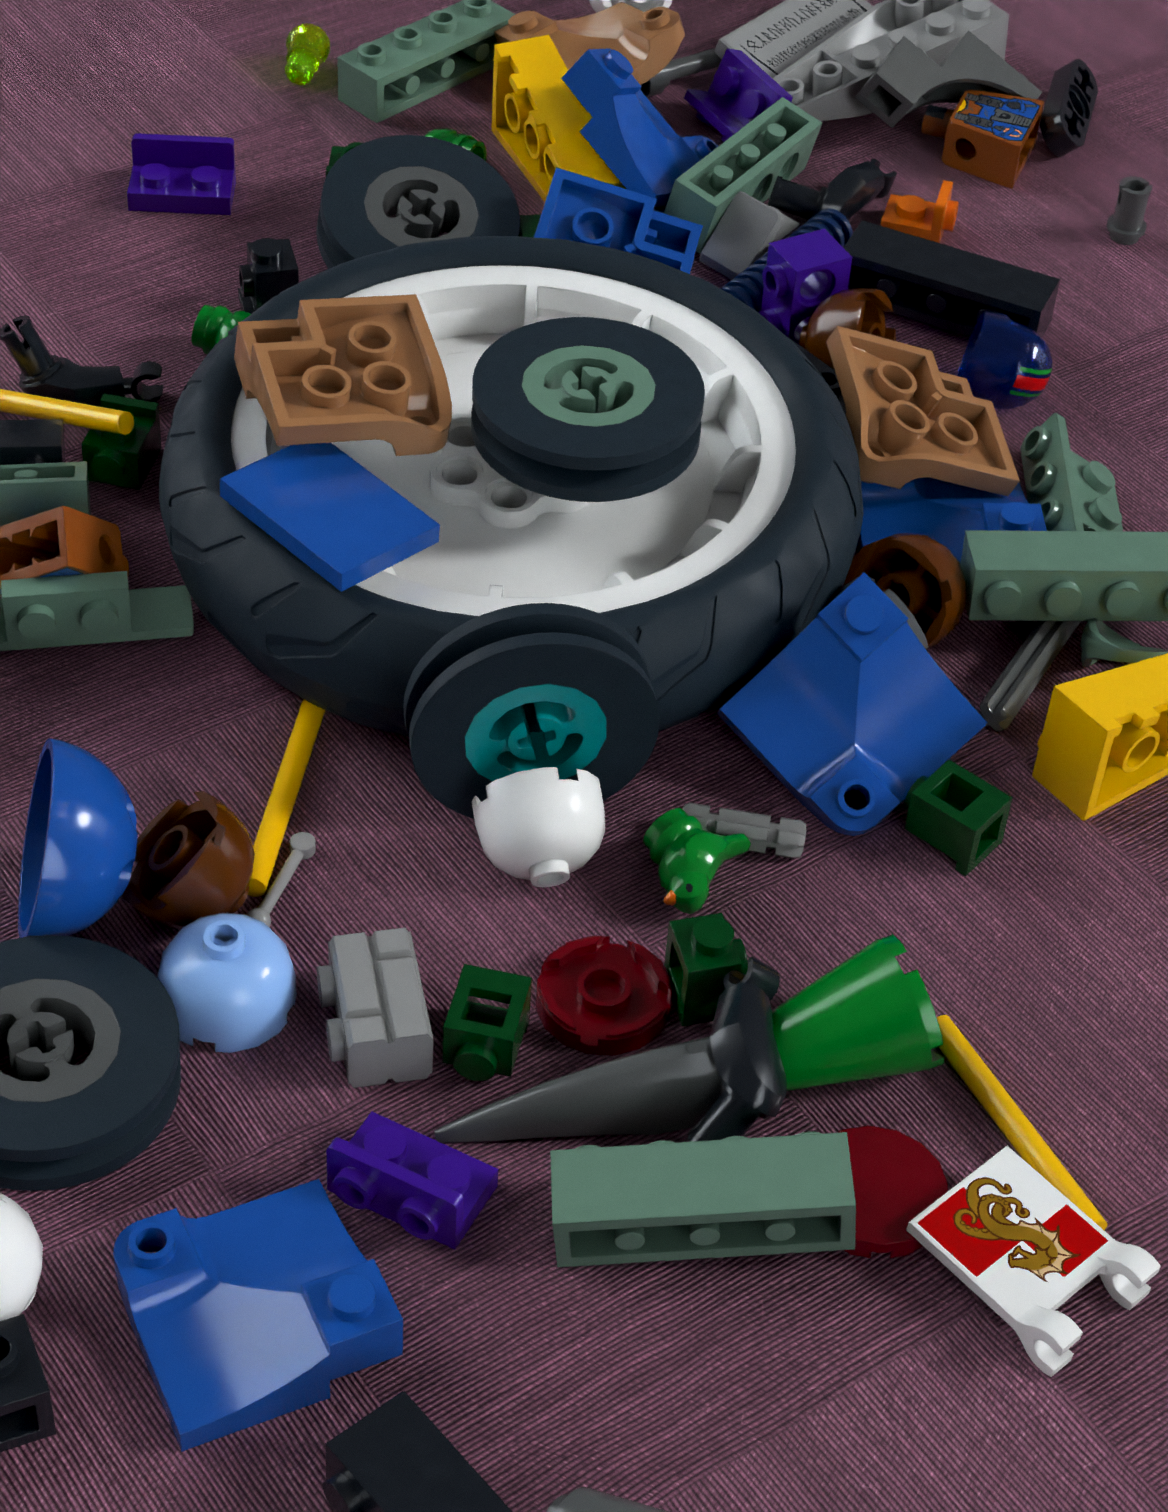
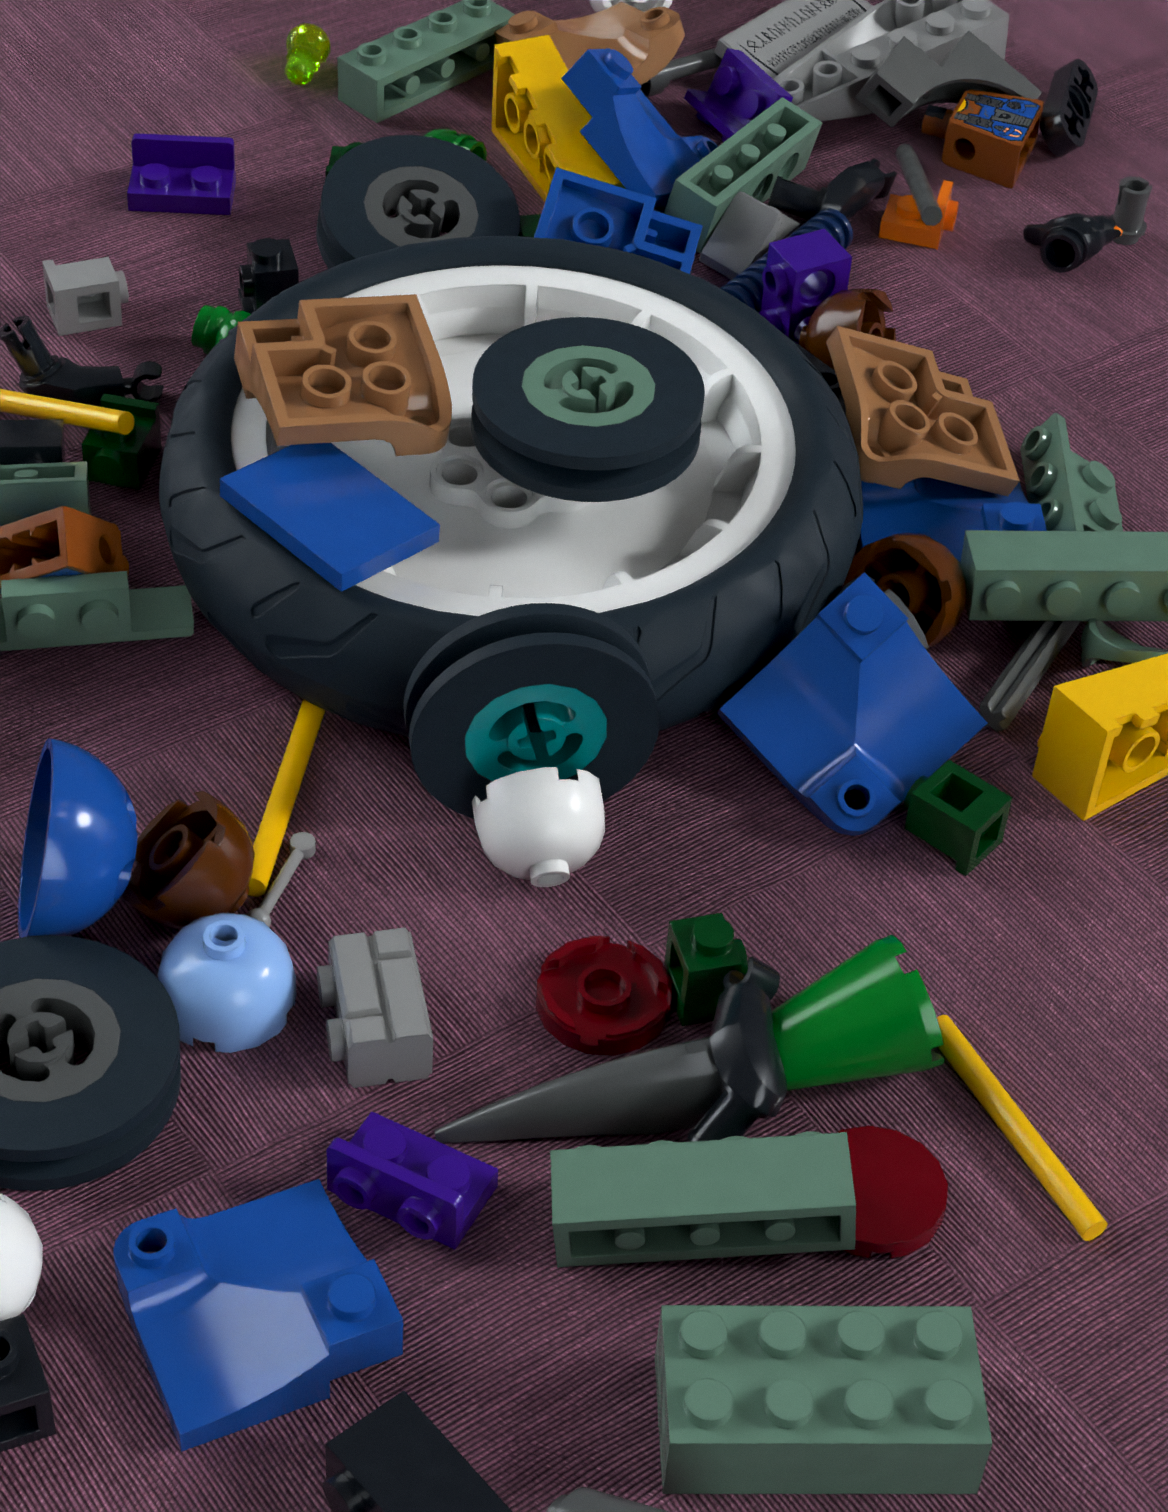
(84, 295): none -> light grey brick
(482, 1036): dark green brick -> none
(688, 857): green animal -> none
(785, 837): light grey axle -> none
(820, 1400): none -> sand green brick
(918, 185): none -> dark grey bar
(947, 283): black brick -> none
(1005, 362): clear blue helmet -> none
(1029, 1253): white flag -> none
(1071, 239): none -> black animal

